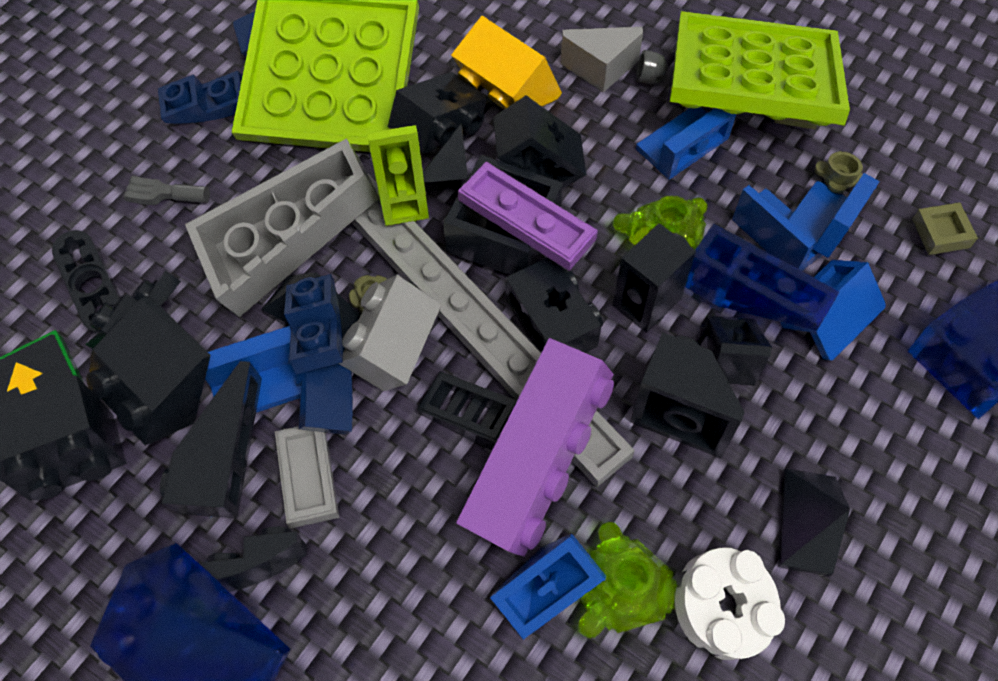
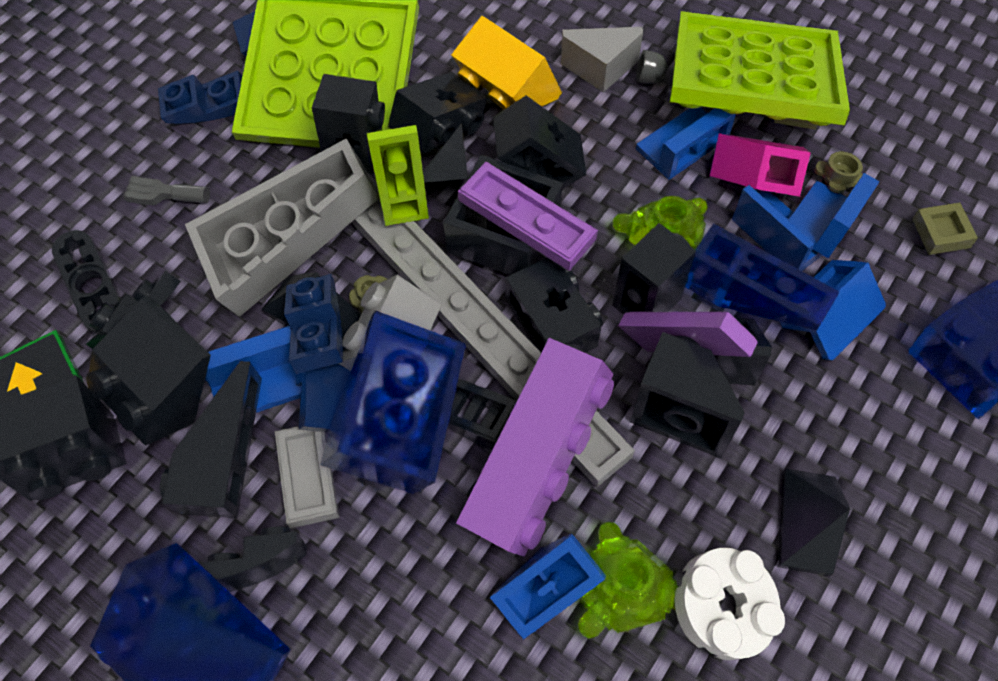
(348, 111): none -> black brick
(395, 405): none -> clear blue slope
(711, 330): none -> medium lavender tile
(760, 164): none -> dark pink slope

